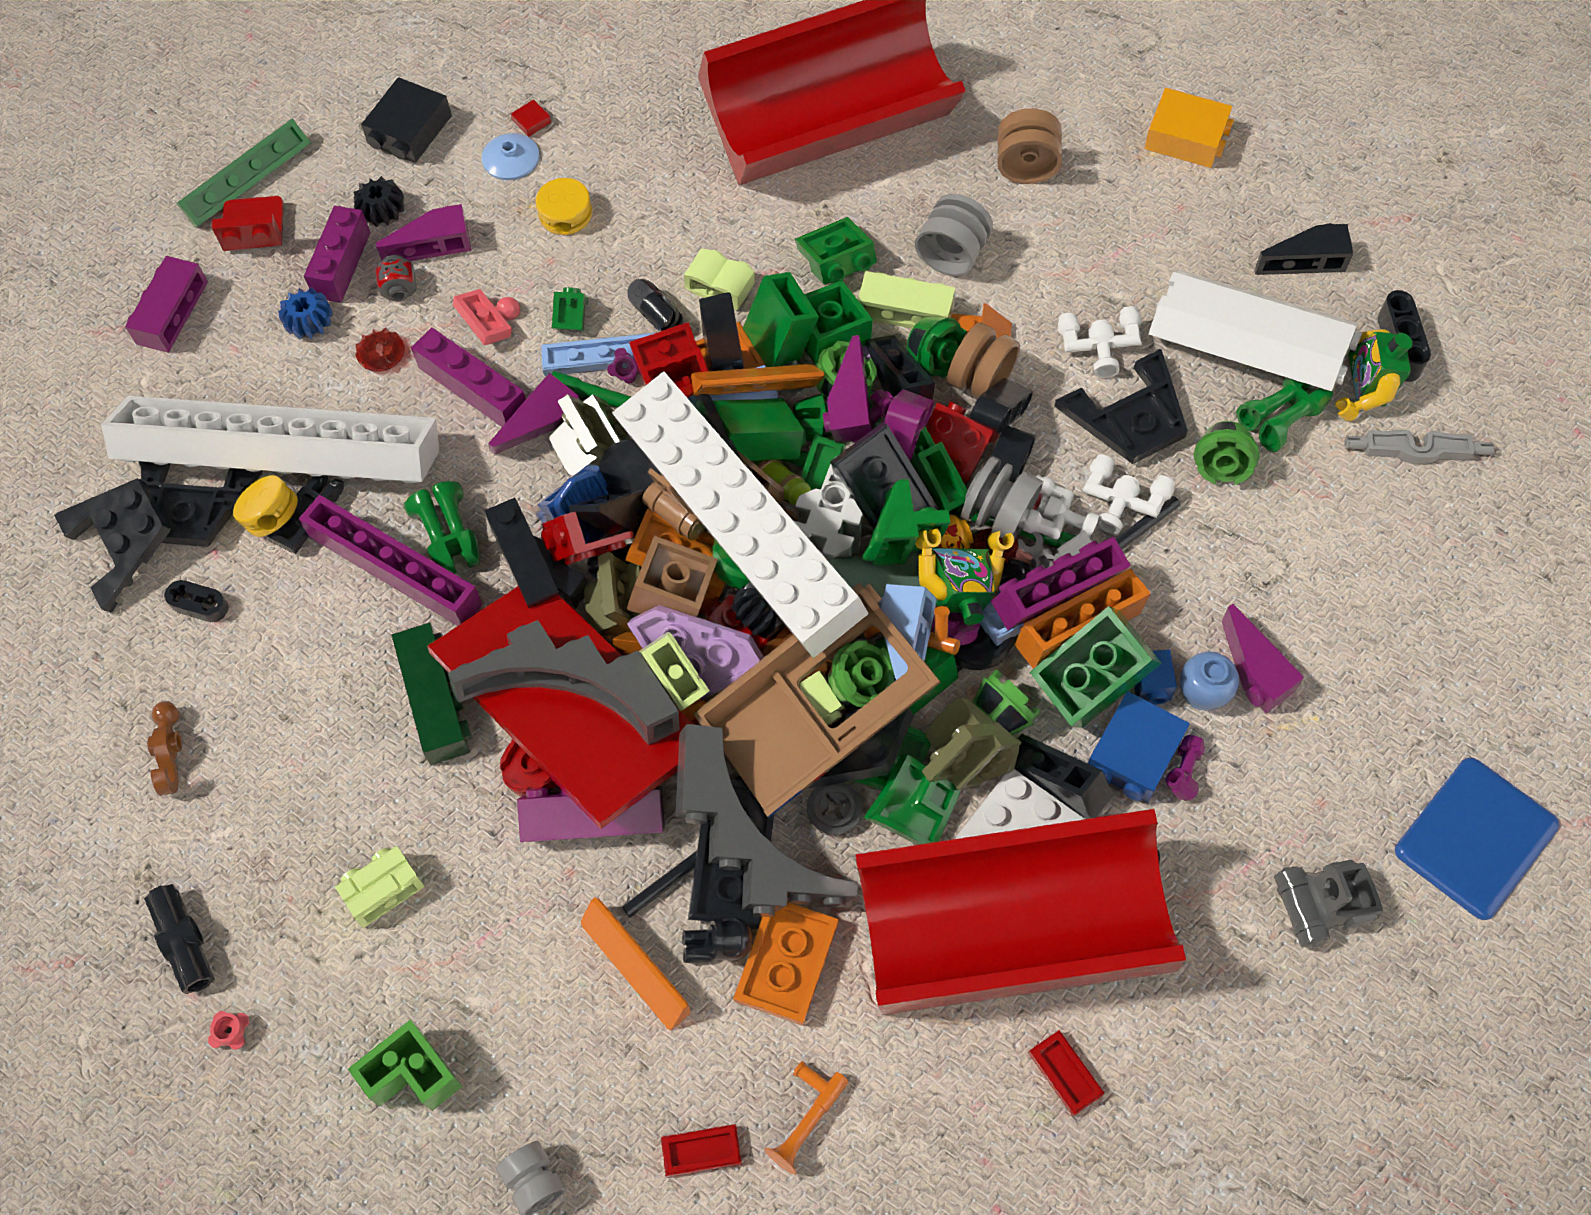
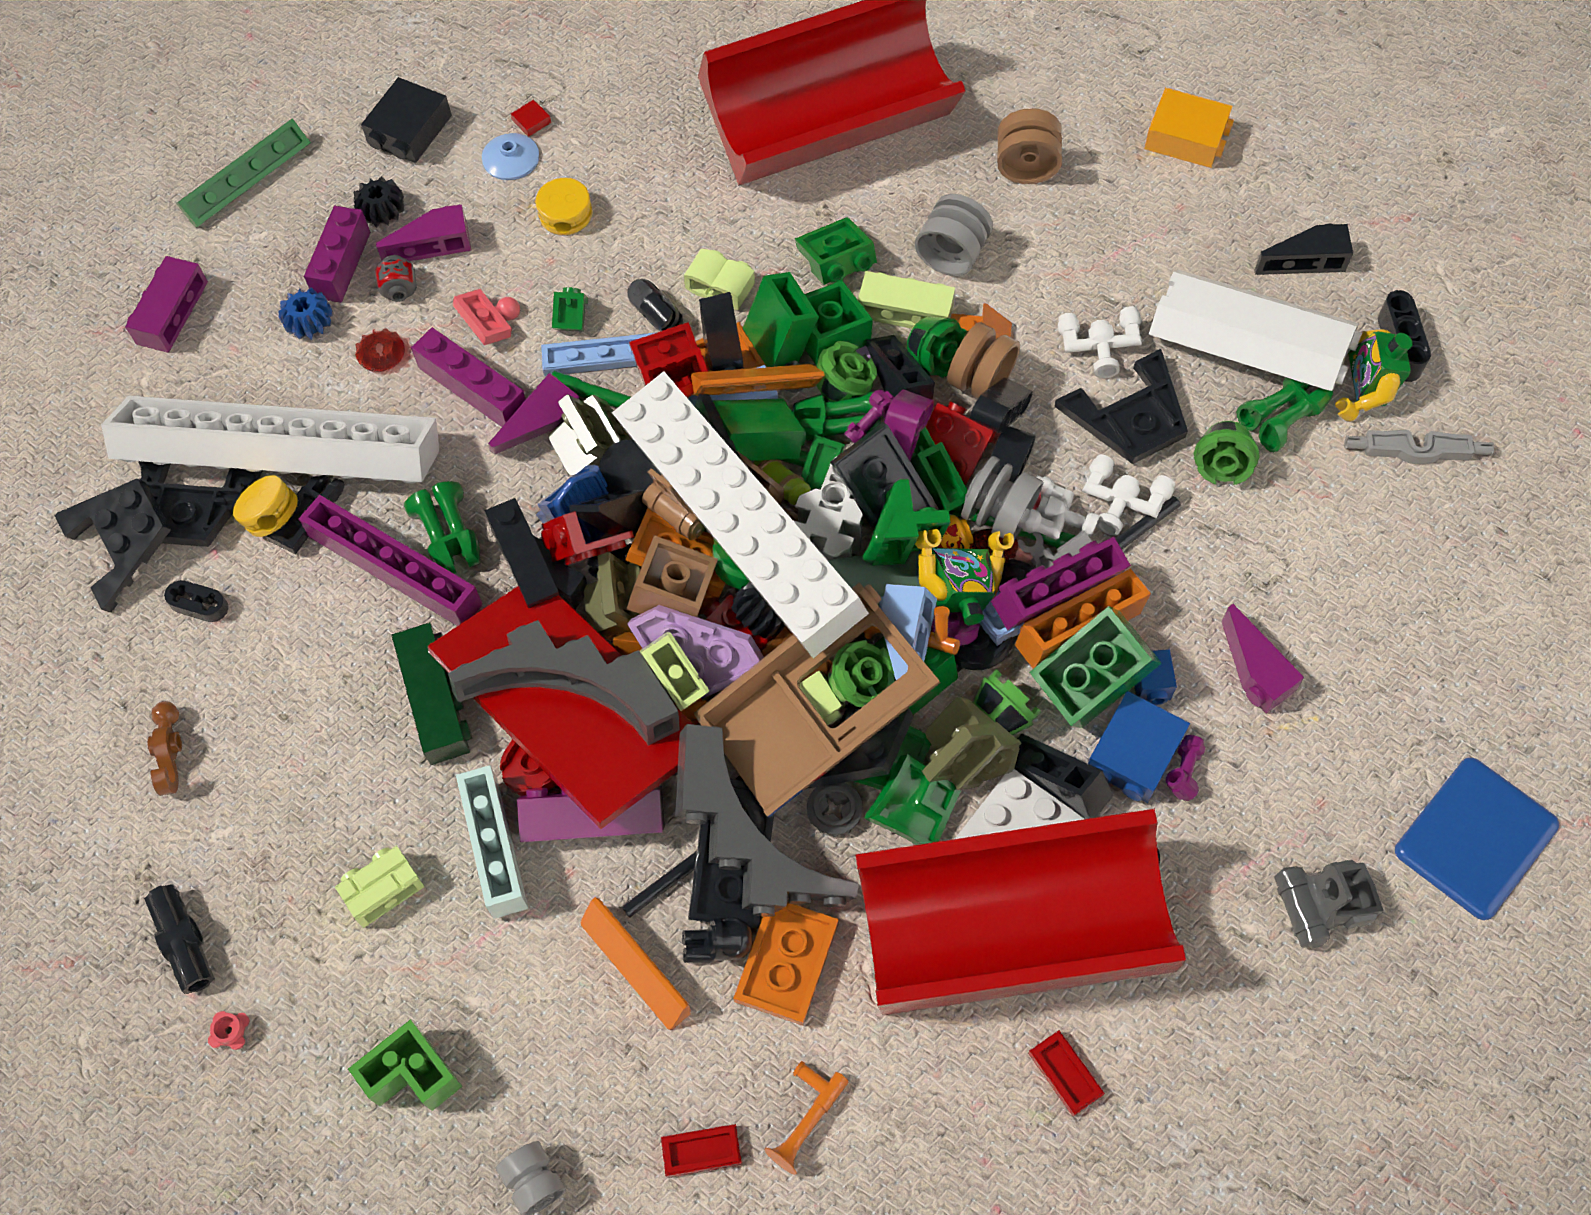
(250, 223): red bracket -> none
(491, 842): none -> light aqua brick
(616, 369): magenta plate -> none
(849, 400): magenta slope -> none
(1209, 680): medium blue piece -> none

